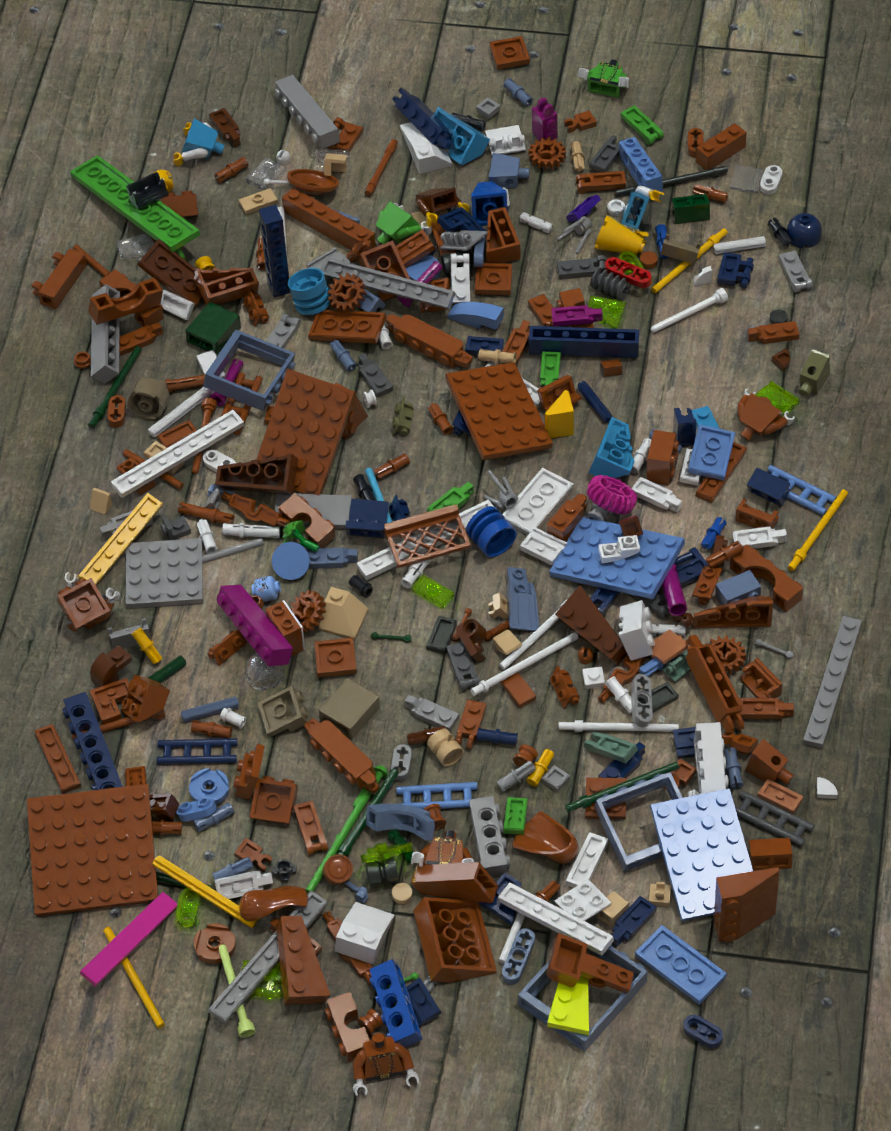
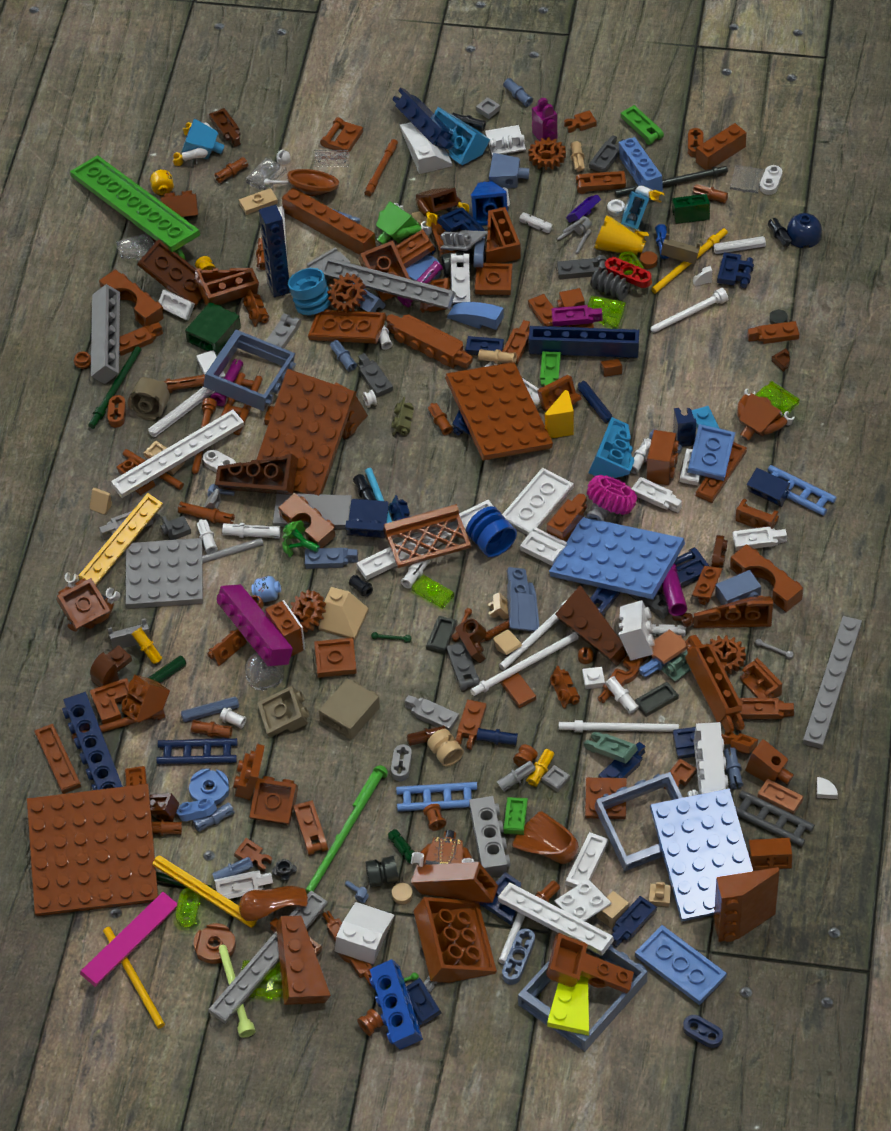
(61, 279): dark orange brick -> none
(92, 261): dark orange bar -> none
(144, 296): dark orange arch -> none
(147, 190): black hinge -> none
(176, 433): dark orange tile -> none
(248, 505): dark orange piece -> none
(290, 560): medium blue tile -> none
(306, 111): light grey brick -> none
(335, 163): tan panel -> none
(337, 869): dark orange wheel -> none
(342, 1012): arch -> none
(343, 754): dark orange hinge -> none
(345, 848): dark green bar -> none
(358, 248): dark orange axle -> none
(381, 1059): dark orange torso -> none
(382, 852): clear neon green wing -> none
(392, 466): dark orange axle -> none
(400, 817): sand blue arch -> none
(453, 496): bright green hinge -> none
(506, 497): light grey plant -> none
(509, 52): dark orange plate -> none
(586, 801): dark green bar -> none
(605, 78): bright green torso -> none
(624, 548): white slope -> none
(631, 526): reddish brown tile -> none
(638, 707): light grey beam -> none
(712, 532): blue axle -> none
(724, 554): dark orange axle -> none
(795, 271): light grey plate -> none
(800, 554): yellow bar -> none
(814, 373): olive torso -> none

